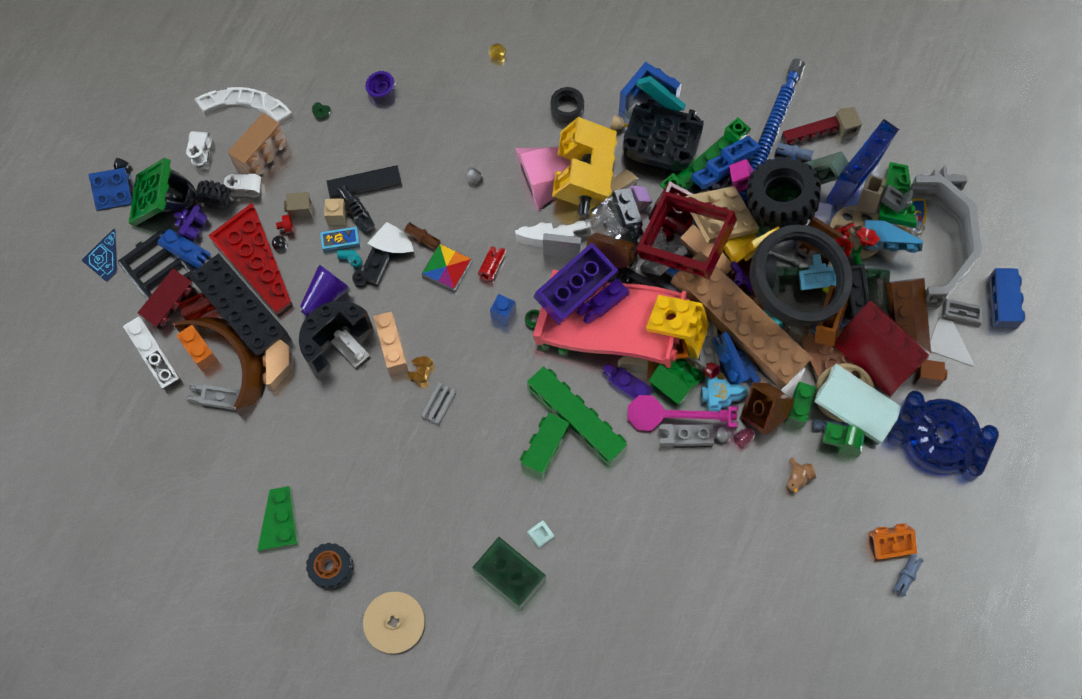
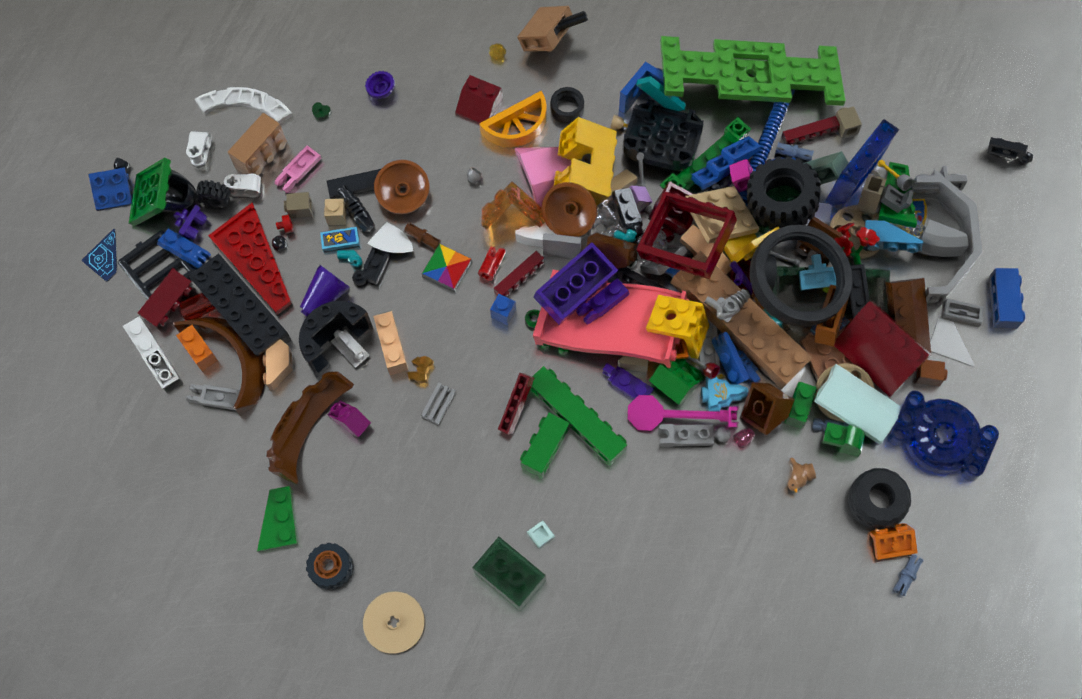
(298, 168): none -> bright pink hinge
(298, 421): none -> reddish brown windscreen
(349, 418): none -> magenta slope
(401, 175): none -> dark orange dish
(478, 100): none -> dark red slope
(504, 199): none -> clear orange bracket
(512, 115): none -> light orange window
(516, 403): none -> dark red piece
(519, 274): none -> dark red piece
(548, 28): none -> medium nougat piece
(558, 211): none -> dark orange dish
(629, 236): none -> teal arm
(640, 156): none -> light grey hinge
(730, 306): none -> light grey piece
(771, 78): none -> bright green piece
(887, 482): none -> black tyre
(904, 181): none -> light grey hinge
(943, 240): none -> light grey slope
(1010, 149): none -> black hinge

